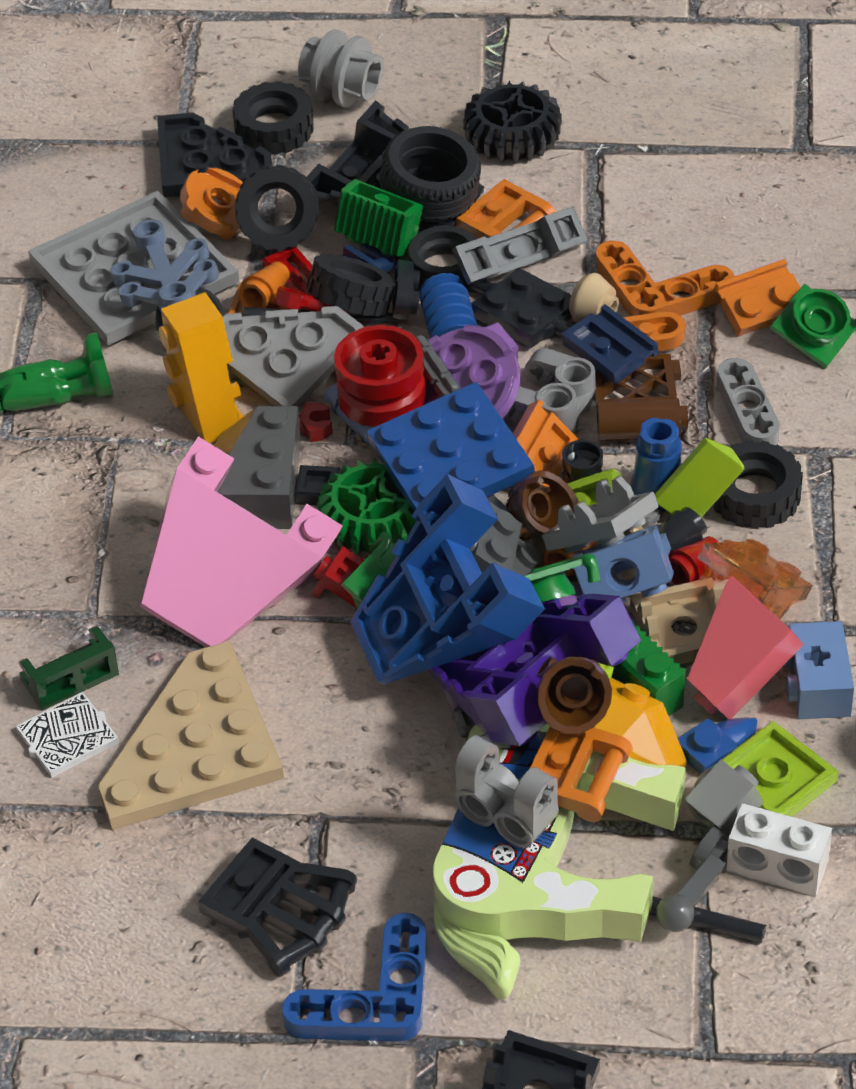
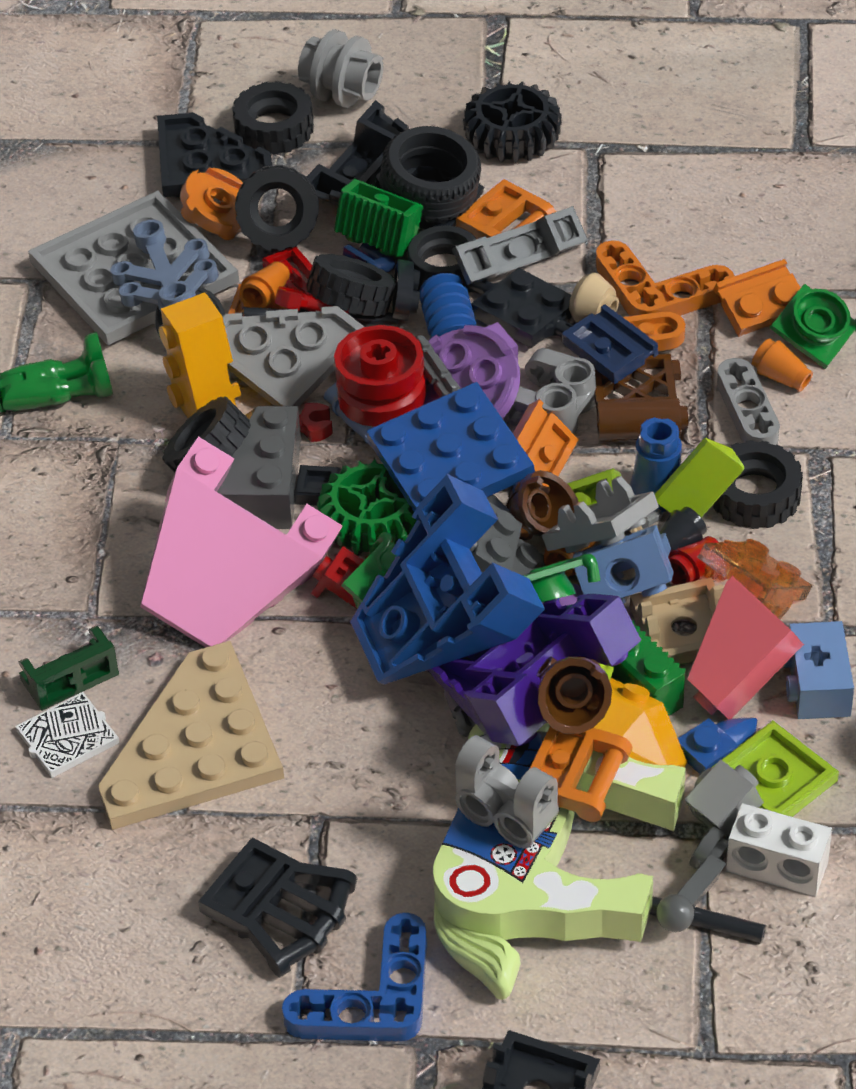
(216, 423): none -> black tyre
(581, 460): black wheel -> none
(781, 365): none -> orange cone

